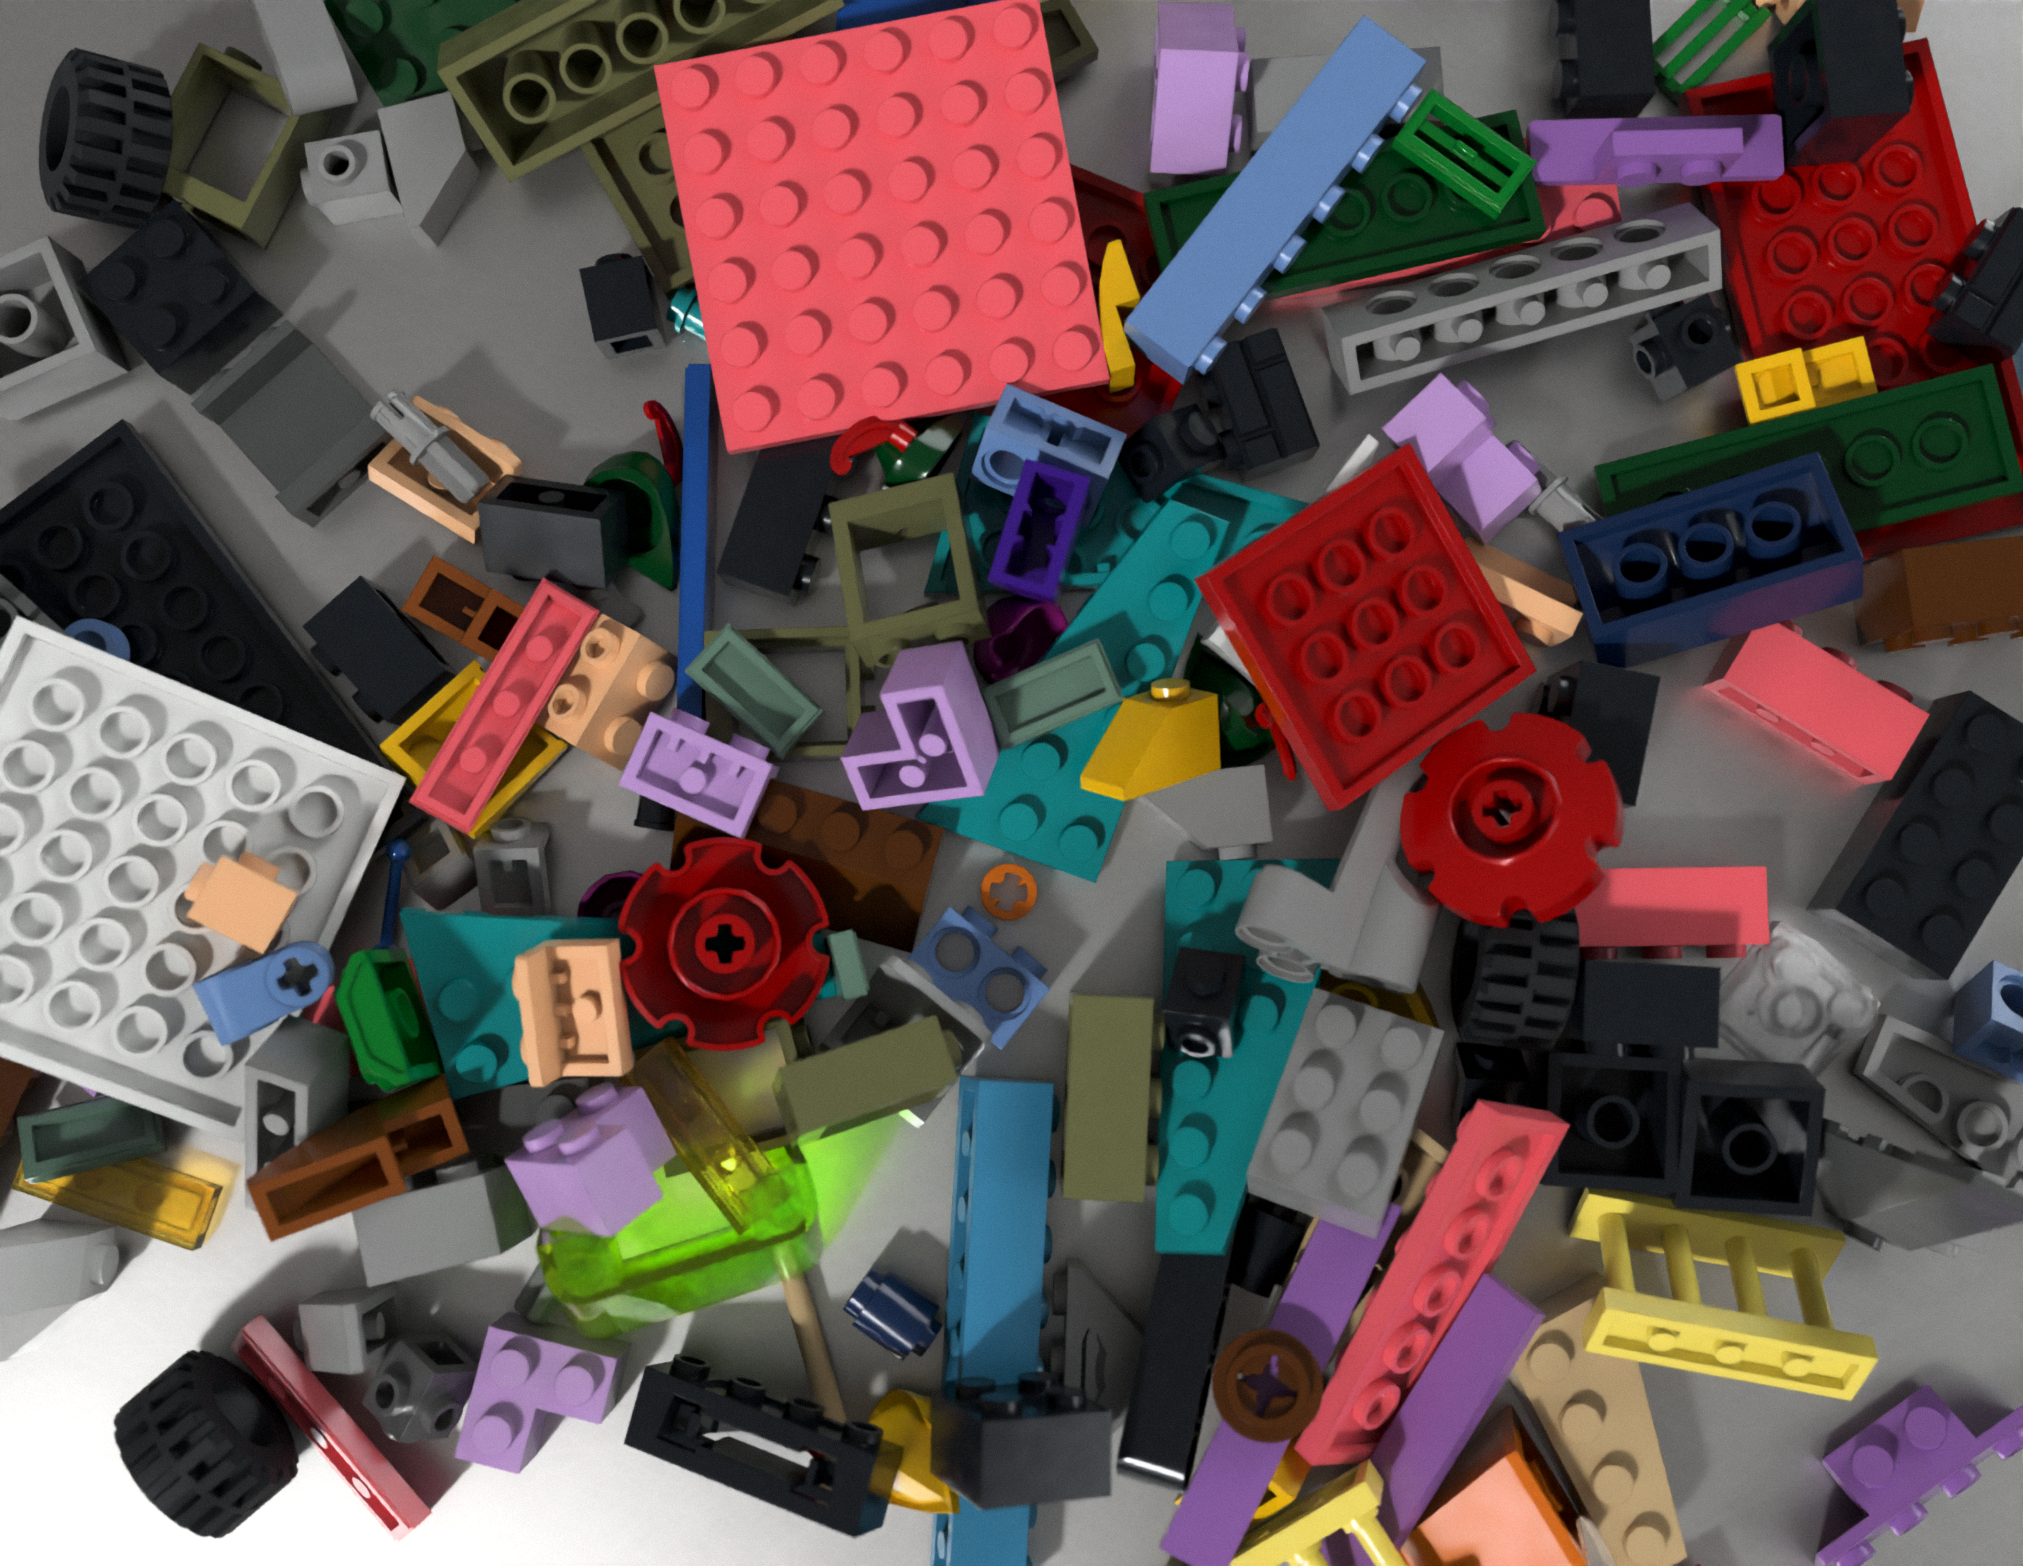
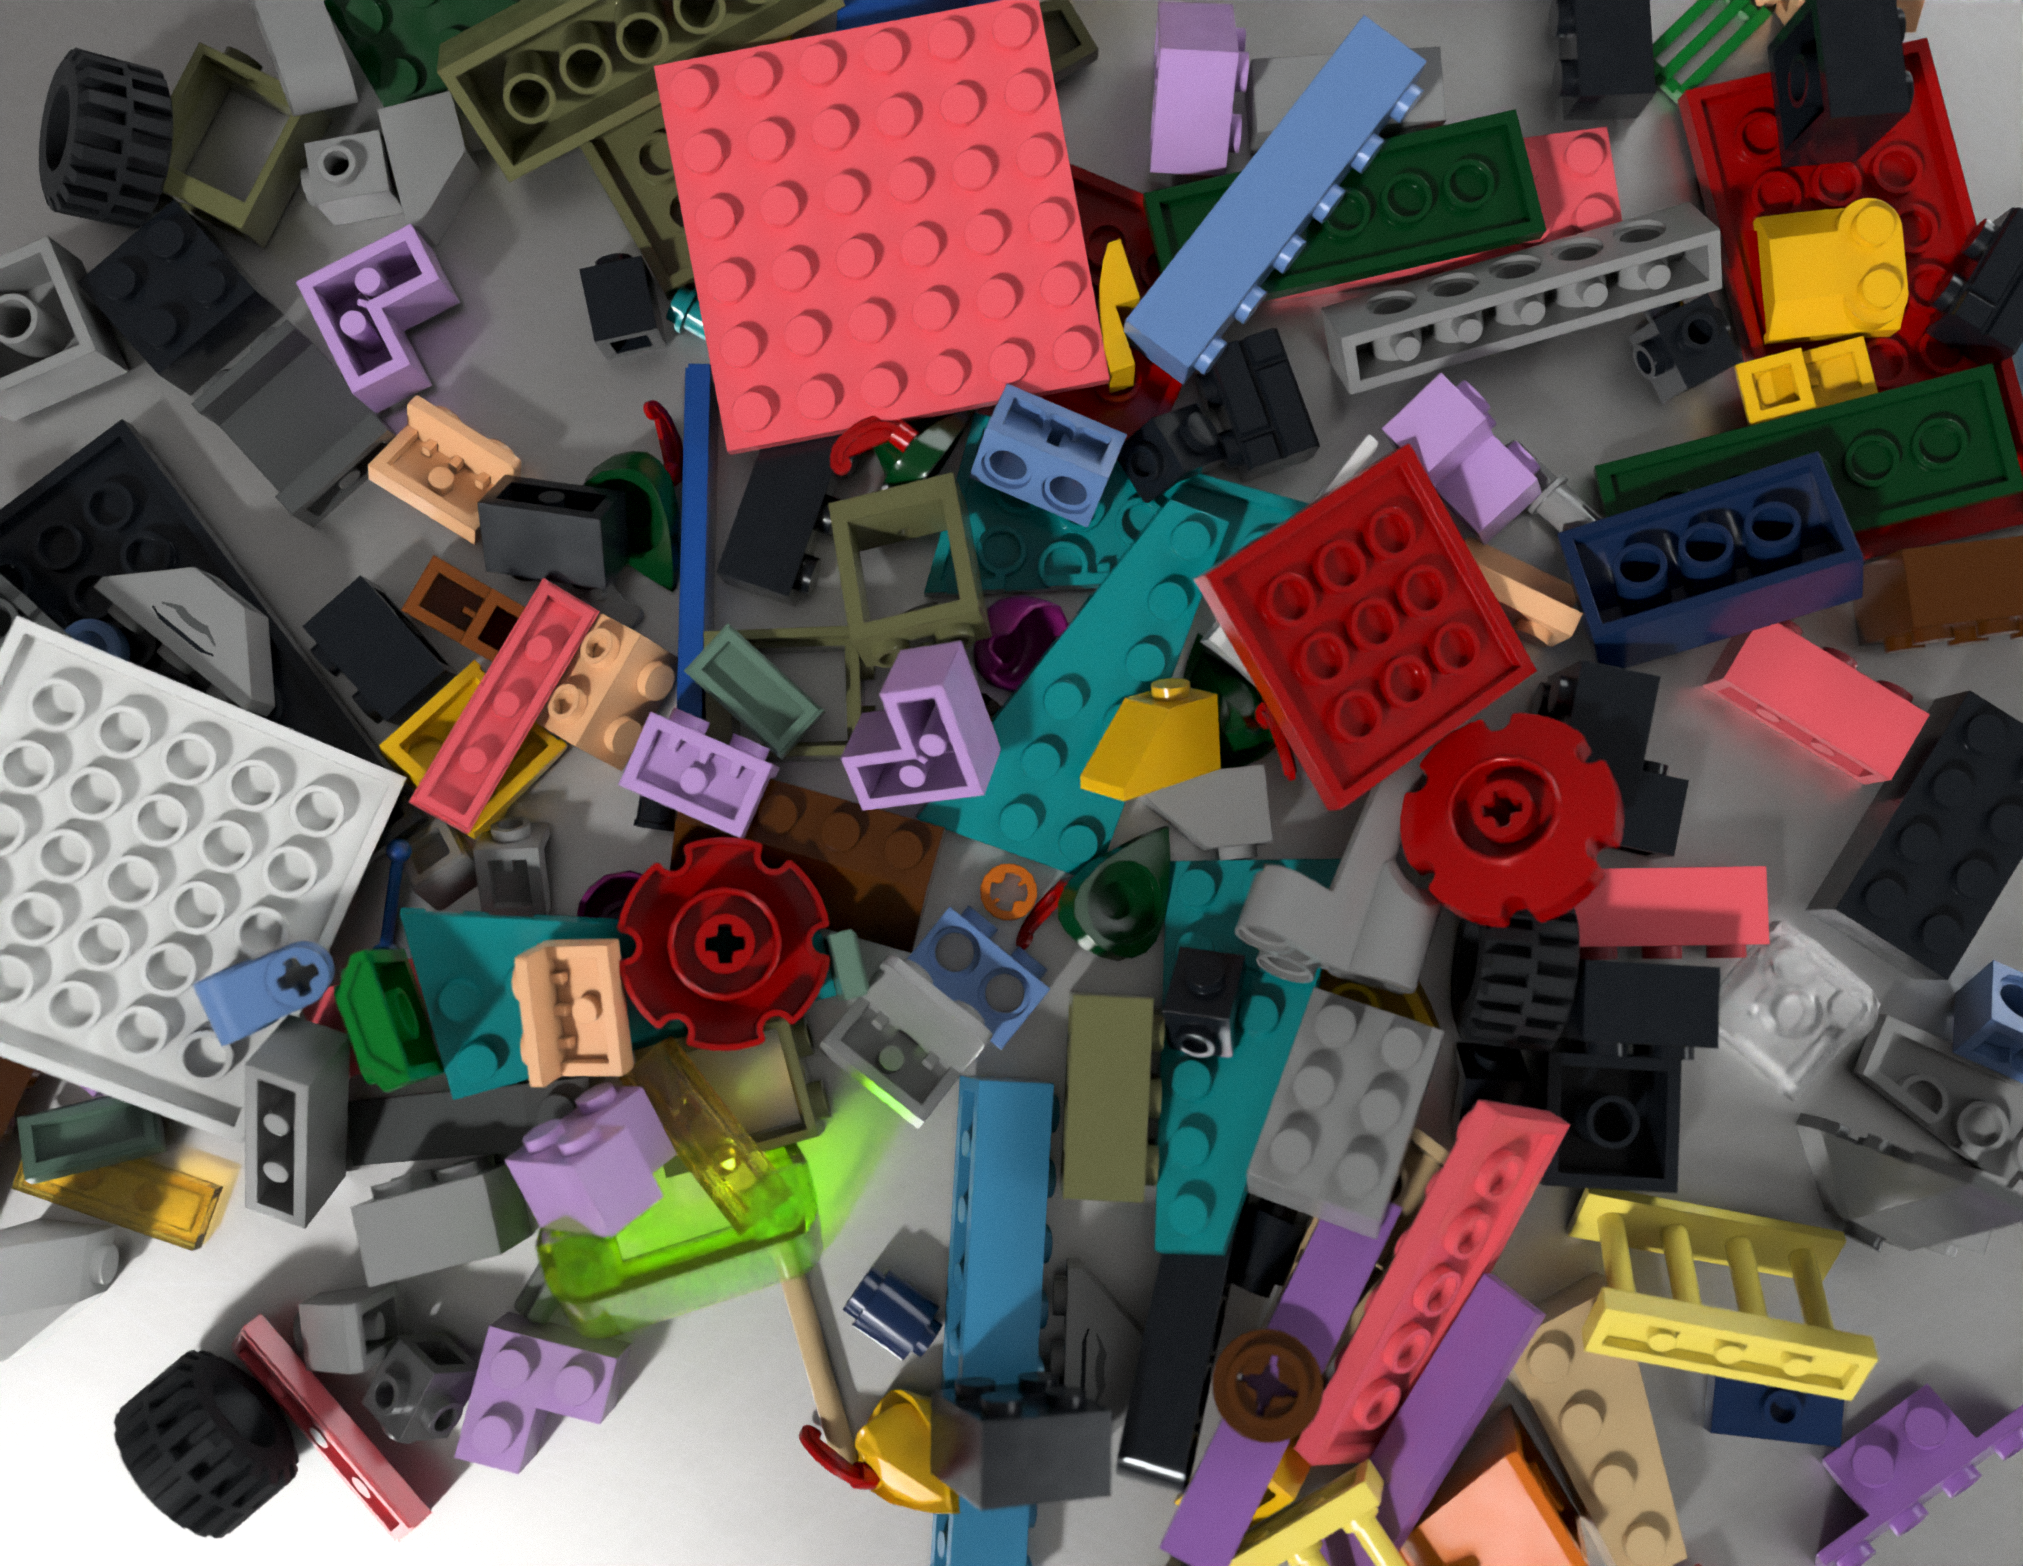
(201, 629): none -> light grey slope
(242, 899): light nougat brick -> none
(359, 1159): dark orange slope -> none
(369, 304): none -> lavender brick
(430, 447): light grey axle -> none
(840, 1490): black brick -> none
(866, 1080): olive window -> none
(1038, 537): dark purple torso -> none
(1052, 694): sand green tile -> none
(1112, 902): none -> dark green piece
(1450, 173): green tile -> none
(1655, 821): none -> black brick
(1656, 150): medium lavender bracket -> none
(1748, 1136): black brick -> none
(1771, 1413): none -> dark blue plate
(1832, 273): none -> yellow slope

